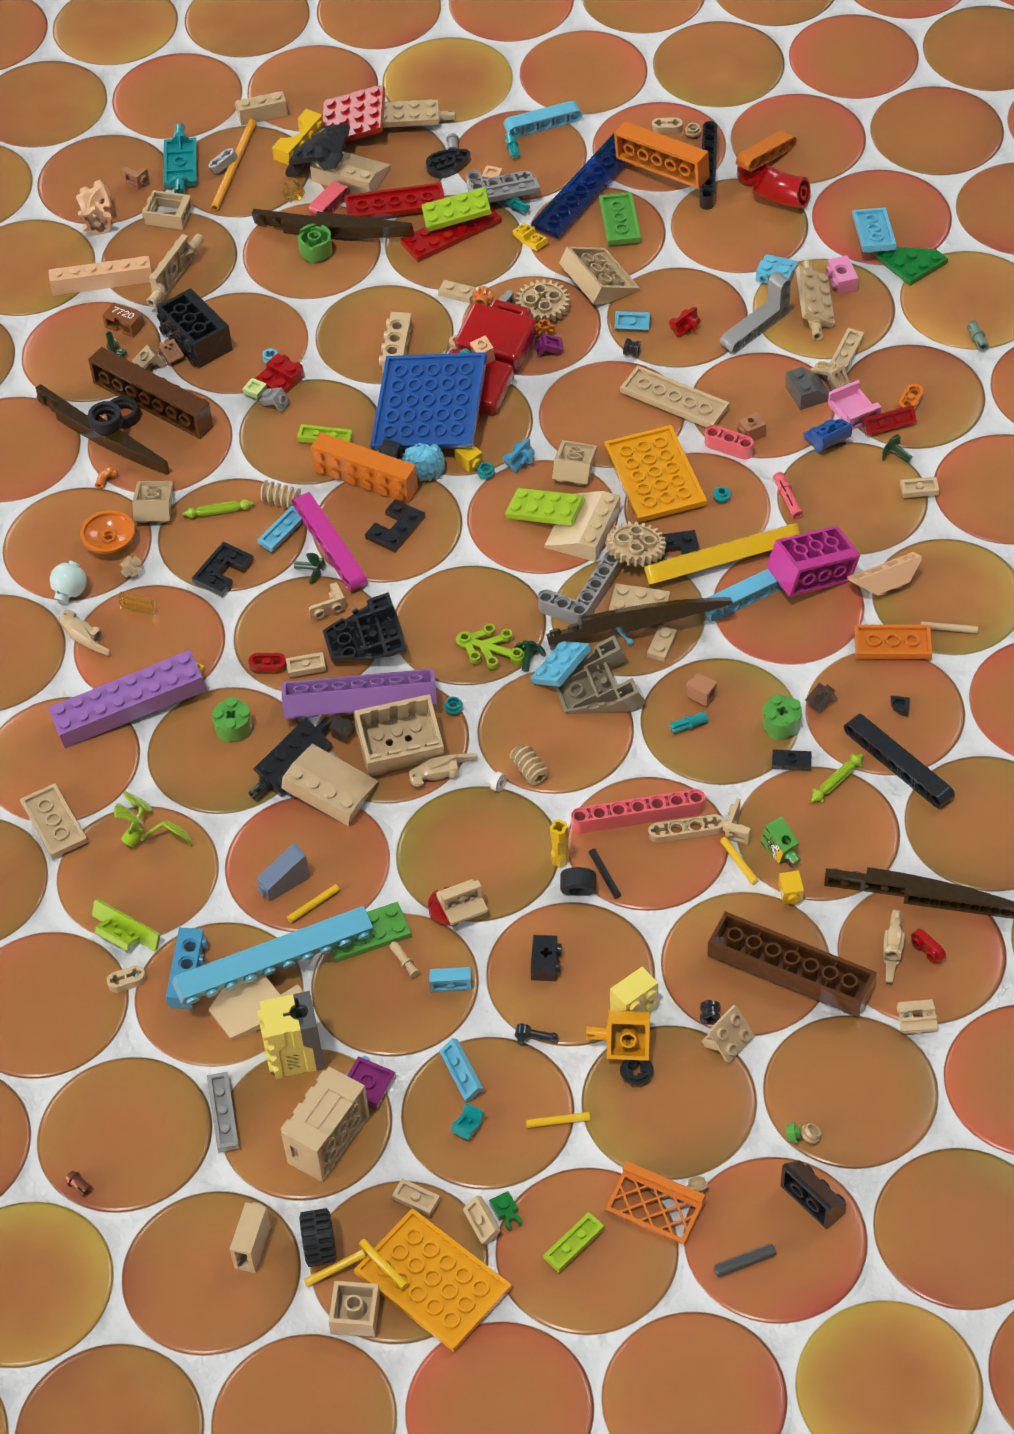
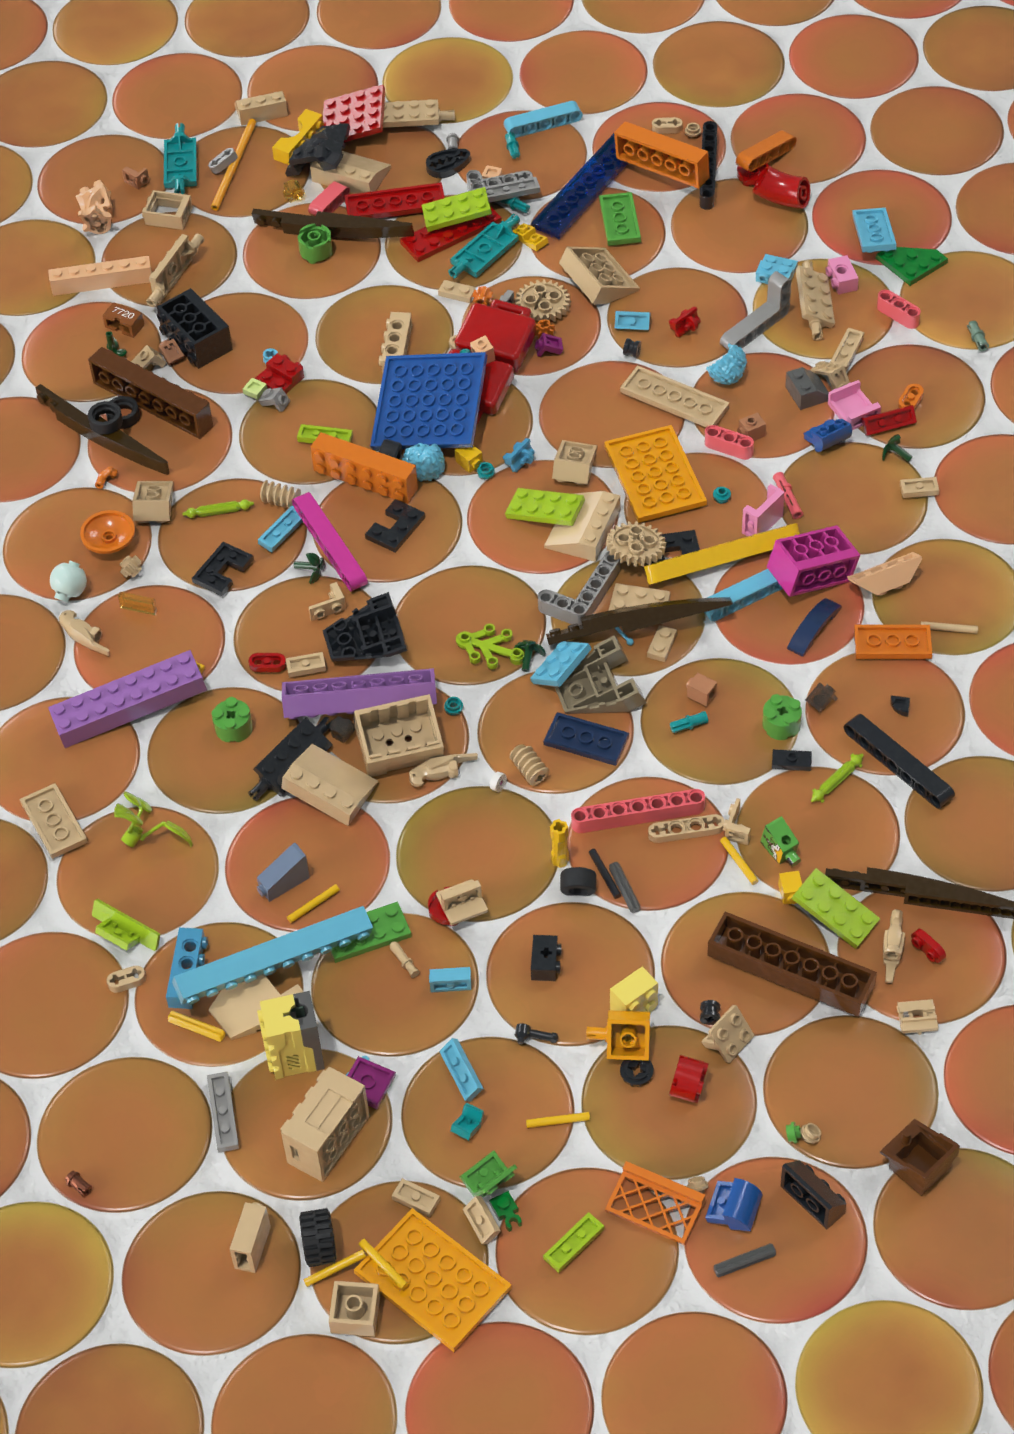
(196, 1026): none -> yellow axle
(485, 248): none -> teal plate
(485, 1174): none -> bright green bracket
(586, 738): none -> dark blue tile
(624, 887): none -> dark grey axle
(688, 1079): none -> red brick
(730, 367): none -> medium azure hair
(734, 1204): none -> blue brick
(766, 515): none -> bright pink panel
(812, 625): none -> dark blue slope
(835, 908): none -> lime plate
(898, 309): none -> coral beam
(920, 1155): none -> reddish brown piece

